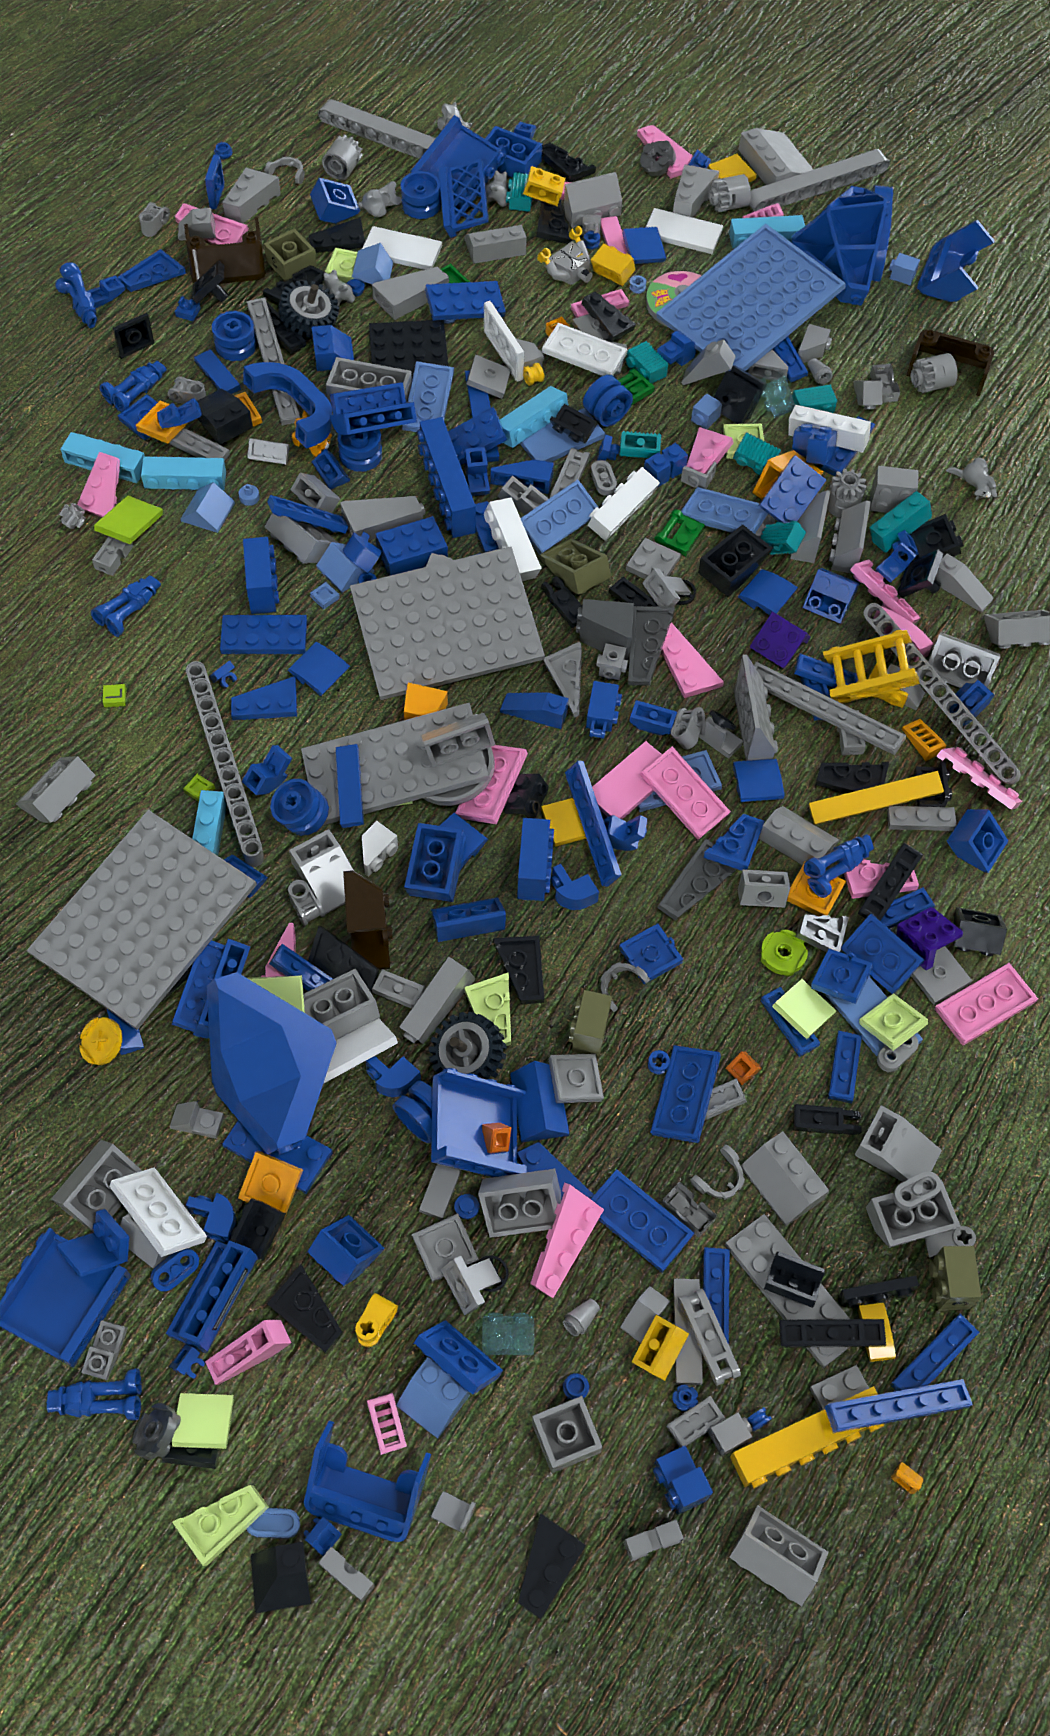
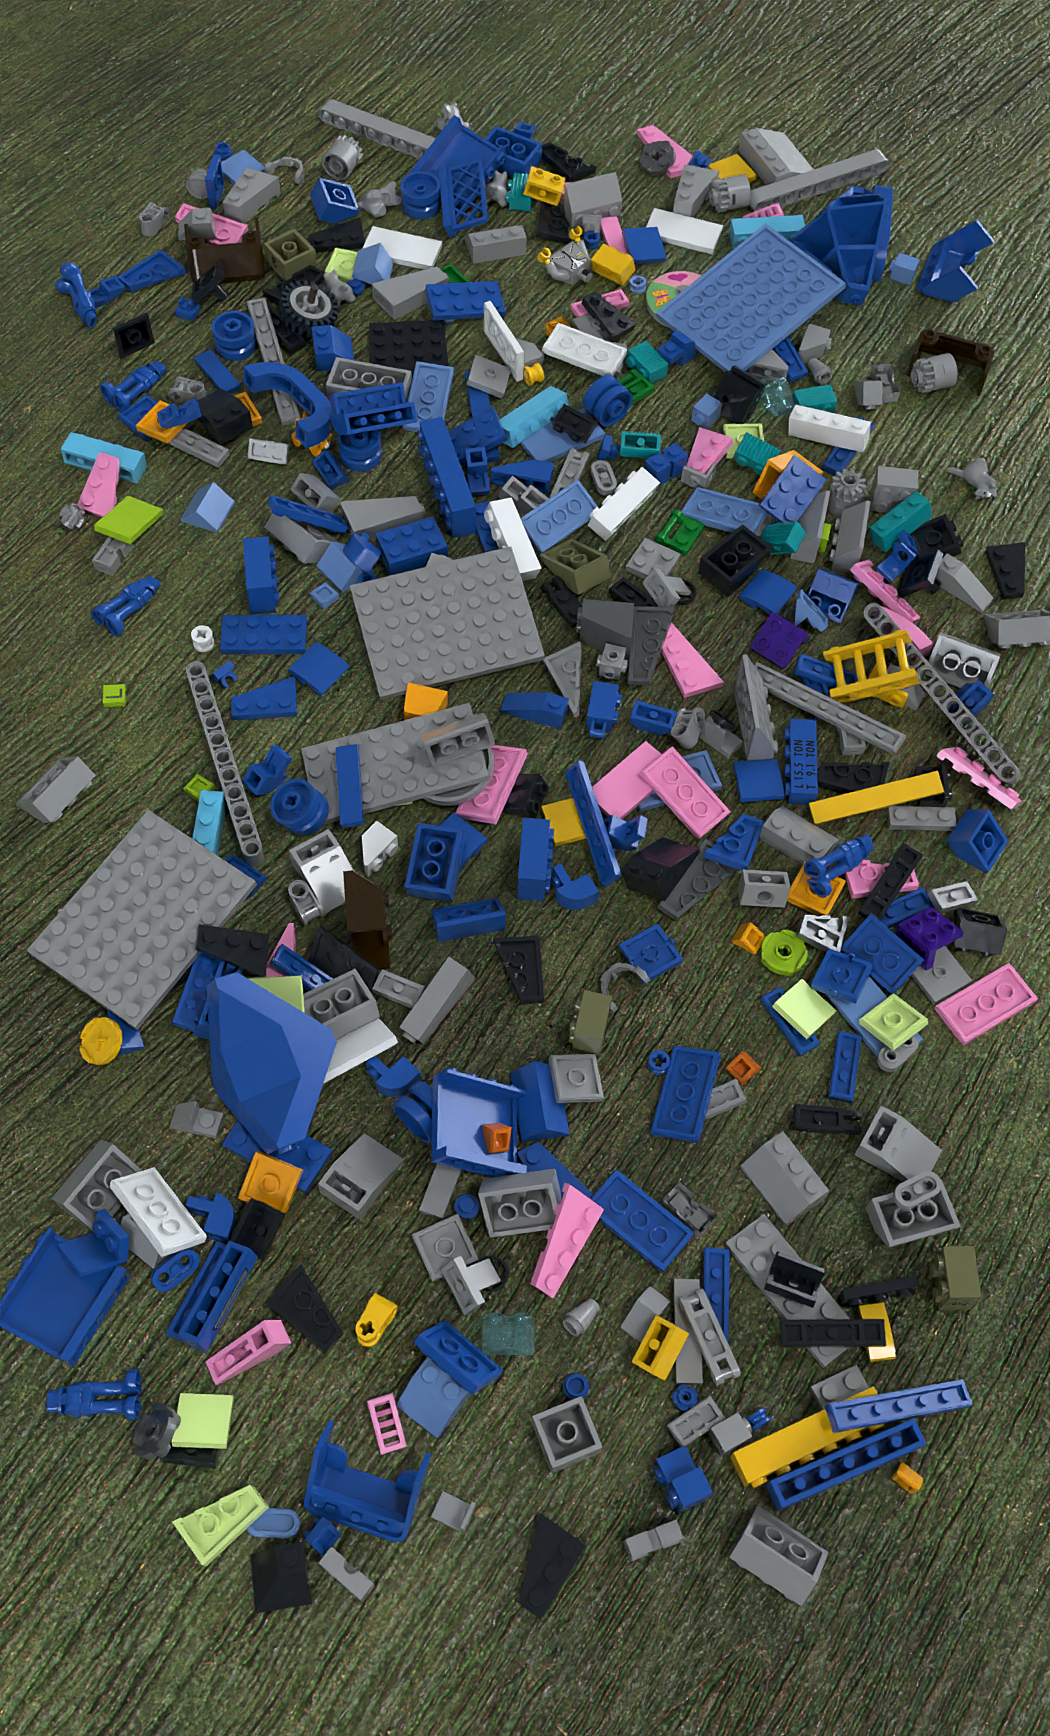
(105, 1350): light grey slope -> none
(182, 472): medium azure brick -> none
(185, 1359): blue tile -> none
(196, 184): none -> light grey wheel
(202, 638): none -> white wheel
(235, 165): none -> medium blue tile
(238, 947): none -> black wing
(249, 495): medium blue tile -> none
(345, 1249): blue slope -> none
(359, 1175): none -> light grey slope
(469, 1045): wheel -> none
(492, 1001): yellowish green wing -> none
(659, 867): none -> black slope
(702, 1187): light grey piece -> none
(713, 359): light grey slope -> none
(748, 937): none -> light orange slope
(801, 761): none -> blue brick
(807, 609): none -> medium blue slope
(815, 443): blue brick -> none
(824, 538): none -> lime tile
(845, 1465): none -> blue brick
(921, 746): light orange slope -> none
(937, 1355): blue tile -> none
(950, 1238): light grey piece -> none
(952, 897): none -> light grey plate
(1008, 568): none -> black wing

